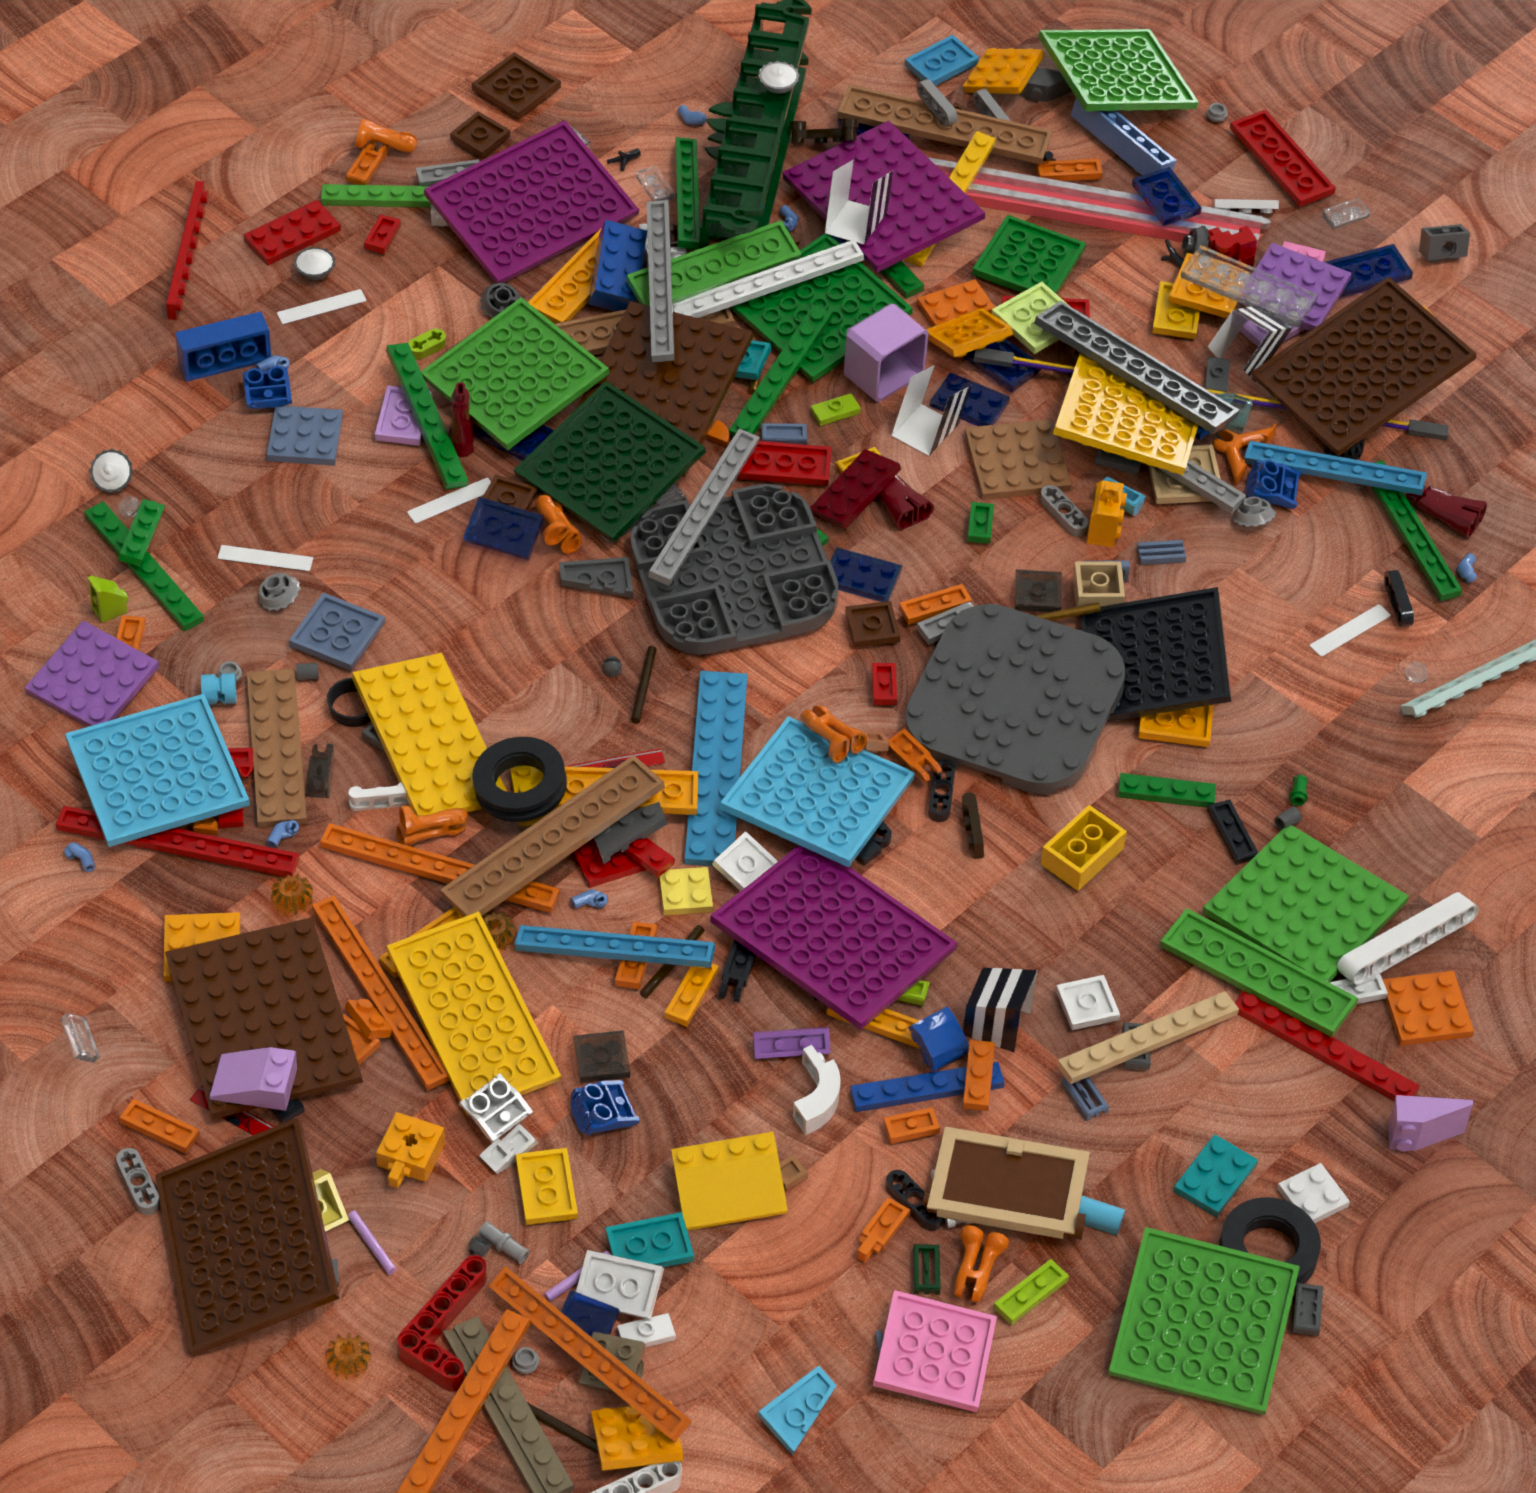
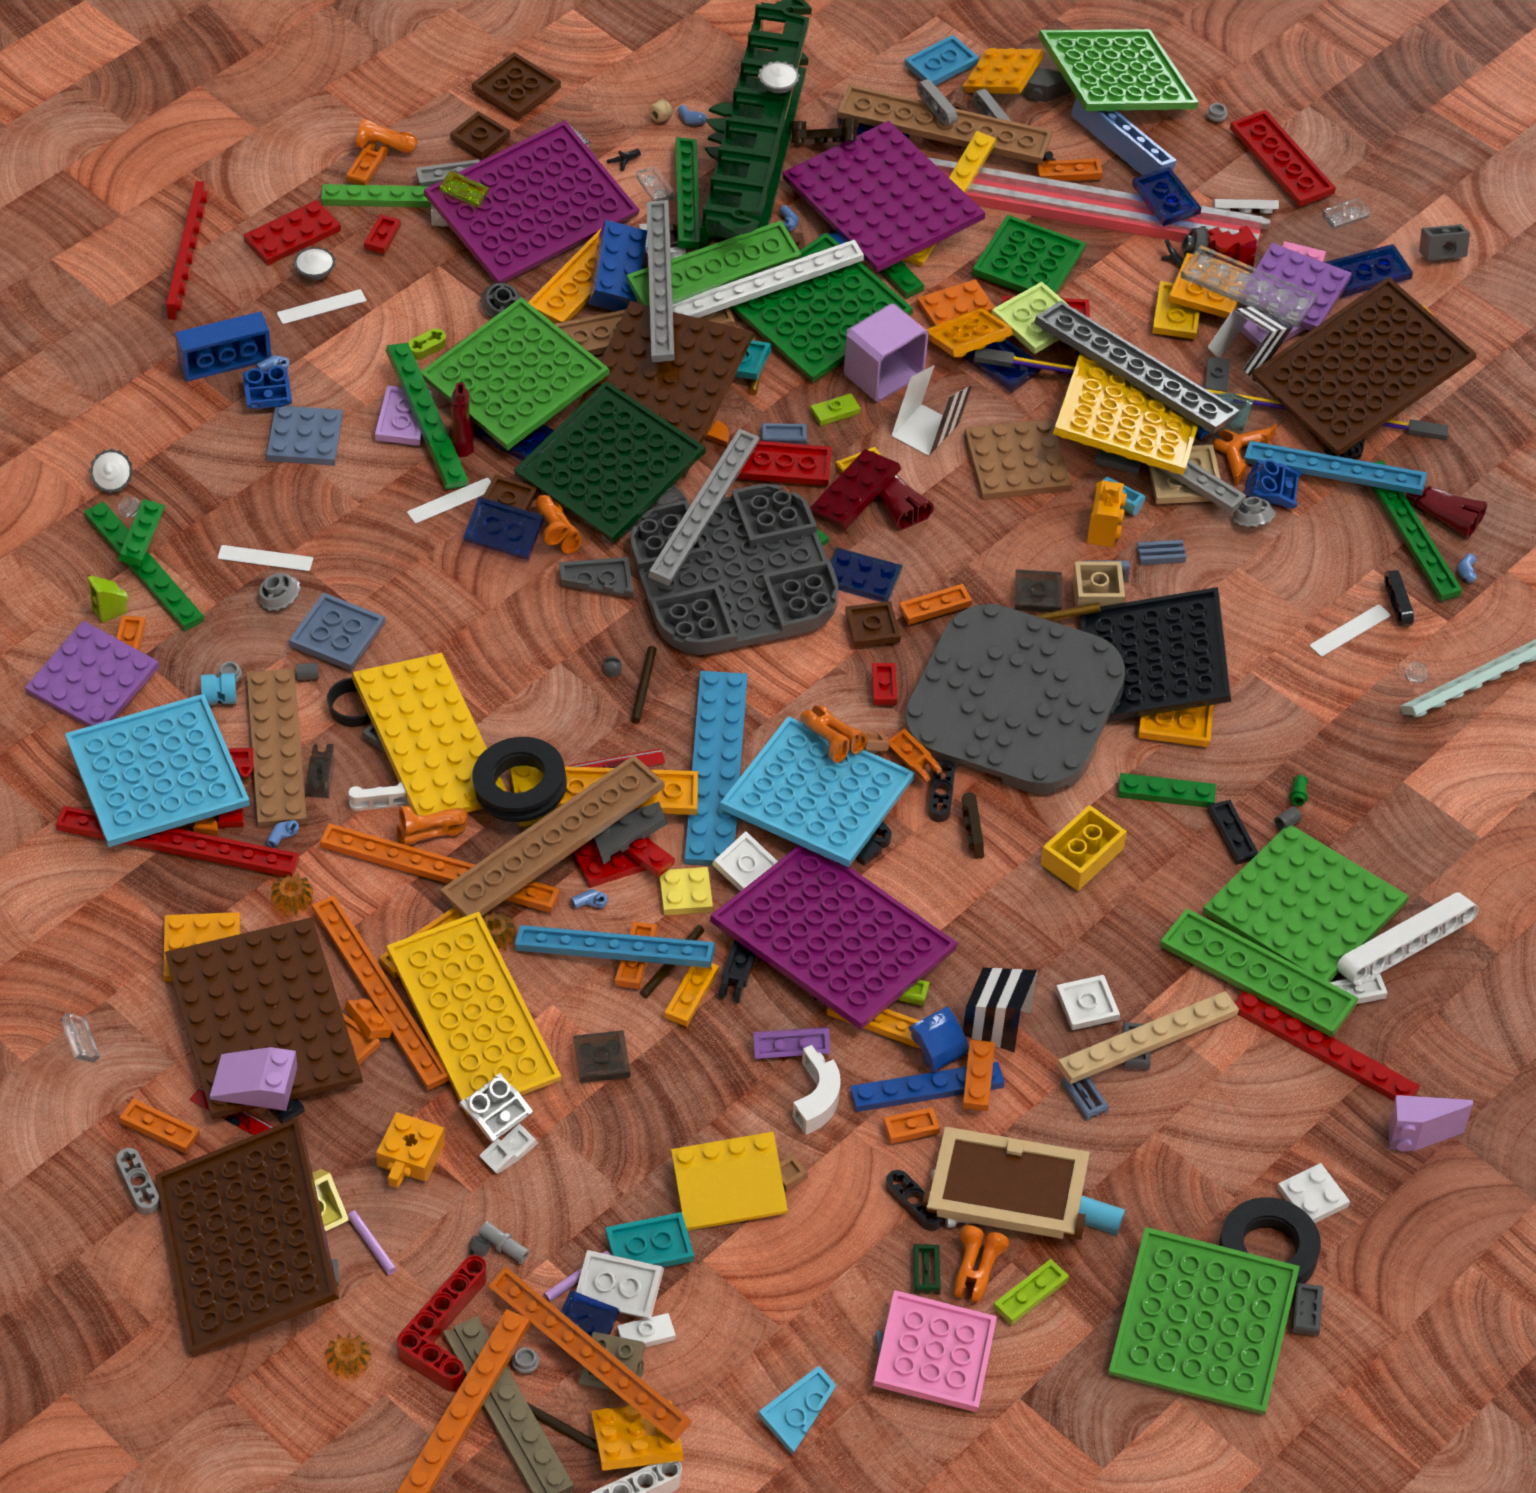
(75, 849): medium blue arm -> none
(464, 188): none -> clear neon green plate
(546, 1186): yellow plate -> none
(602, 1107): blue slope -> none
(660, 111): none -> tan piece
(782, 371): green plate -> none
(852, 219): white sticker -> none
(881, 1228): orange hinge -> none
(933, 628): light grey plate -> none
(980, 522): green plate -> none
(982, 405): clear blue plate -> none
(1062, 501): light grey beam -> none
(1215, 1175): teal plate -> none
(1427, 1008): orange plate -> none

